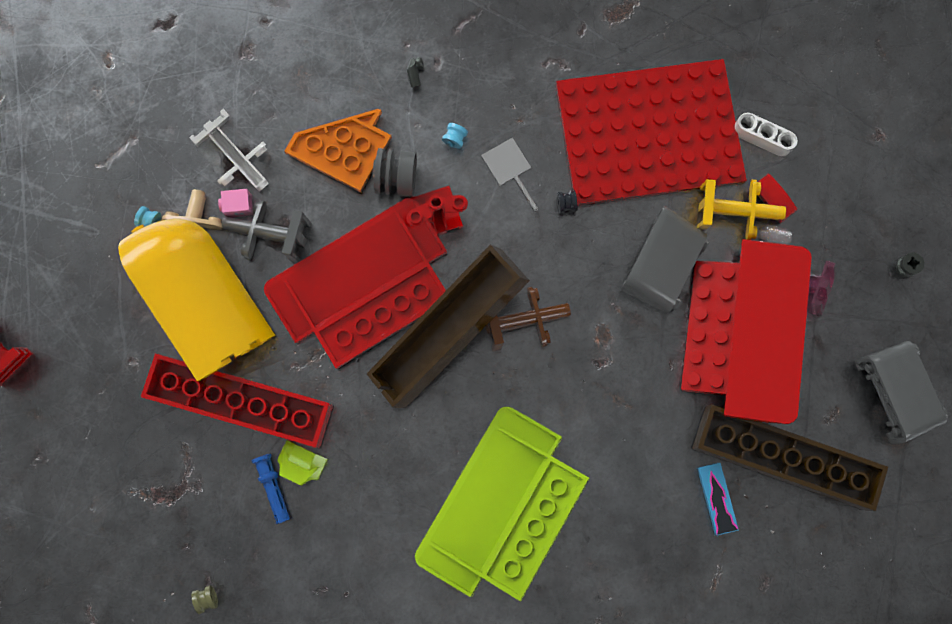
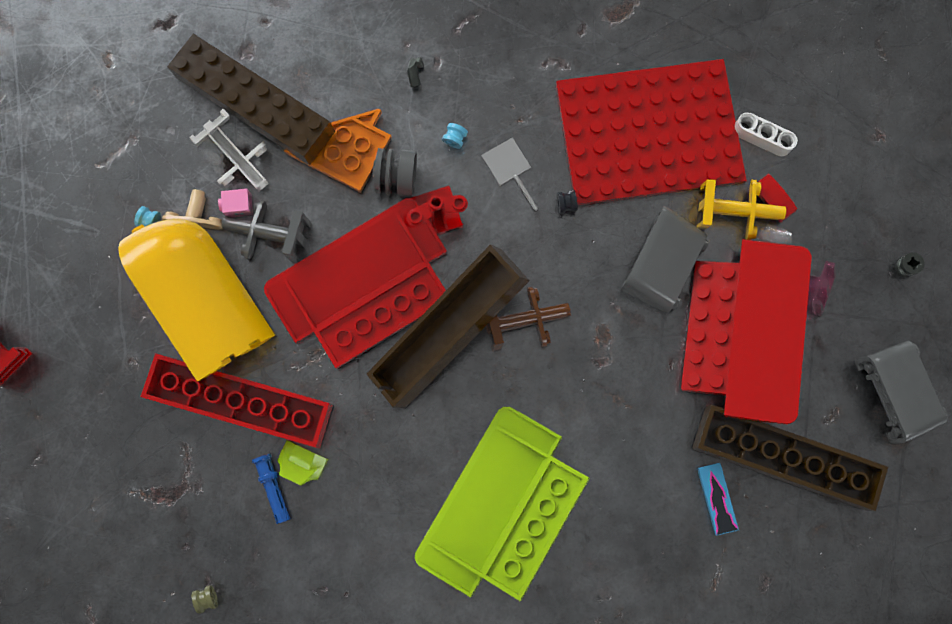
(251, 99): none -> dark brown brick

